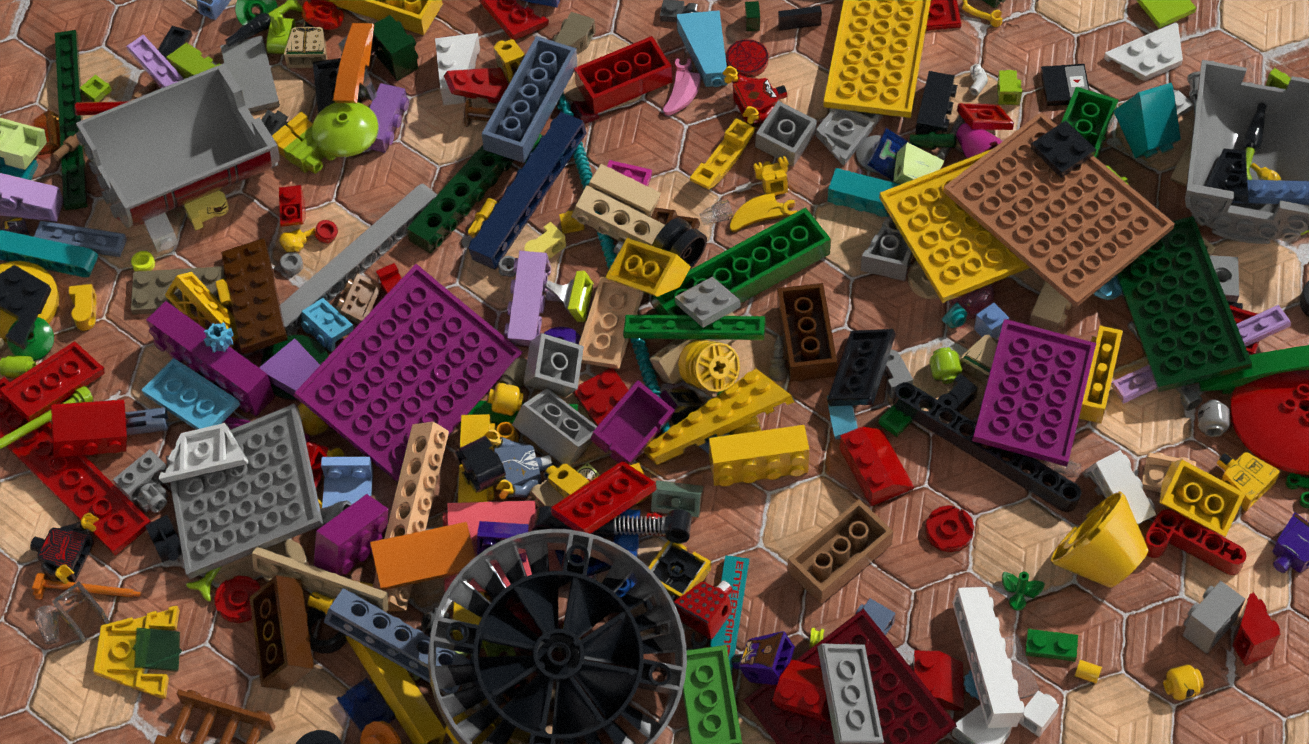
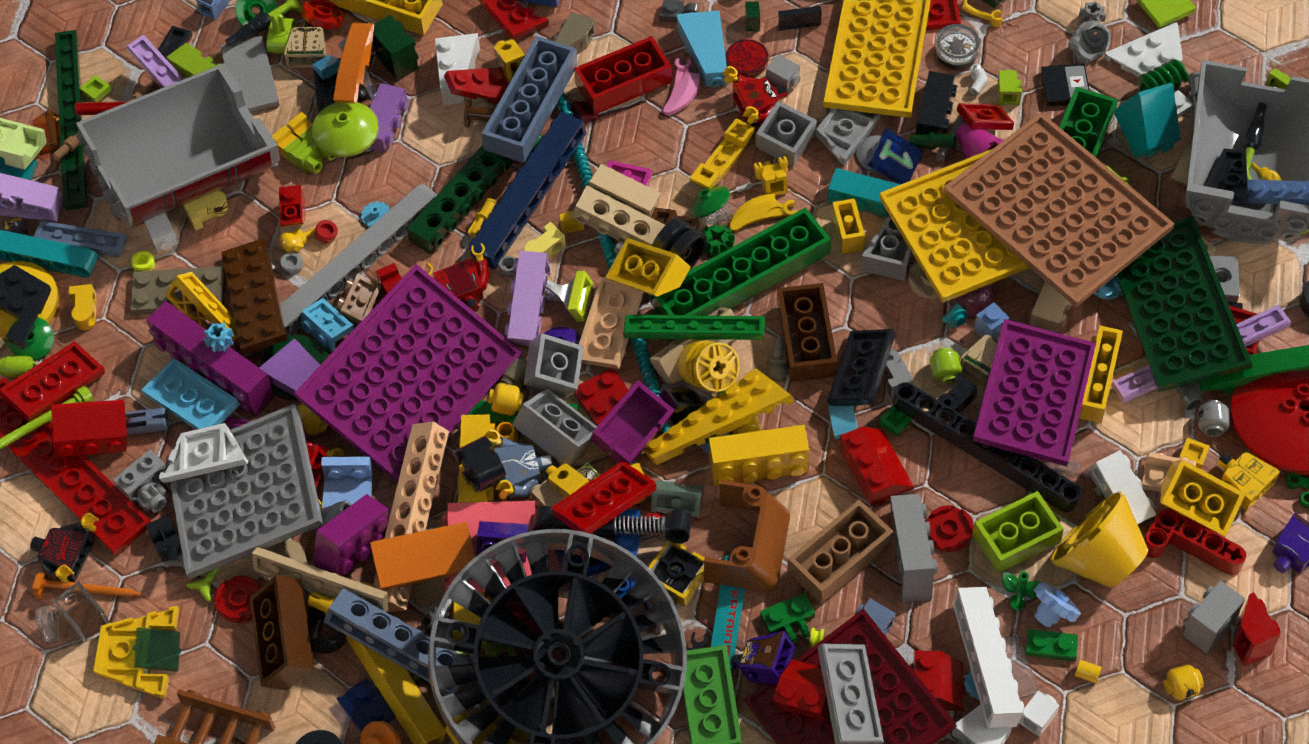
(223, 292): yellow tile -> none
(274, 121): dark grey bracket -> none
(326, 67): none -> dark azure slope
(373, 212): none -> medium azure piece
(465, 279): none -> torso
(705, 607): red torso -> none
(707, 302): light grey plate -> none
(709, 201): none -> green dish
(716, 247): none -> green gear
(759, 565): none -> dark orange windscreen
(783, 72): none -> light grey brick
(788, 614): none -> green hinge
(848, 226): none -> yellow brick
(913, 547): none -> light grey wedge
(914, 163): yellowish green torso -> none
(957, 46): none -> clear piece
(1017, 532): none -> lime brick
(1054, 605): none -> light blue plant
(1063, 149): black plate -> none
(1089, 45): none -> light grey hair
(1092, 12): none -> light grey gear
(1168, 72): none -> green piece
(1195, 451): none -> yellow plate

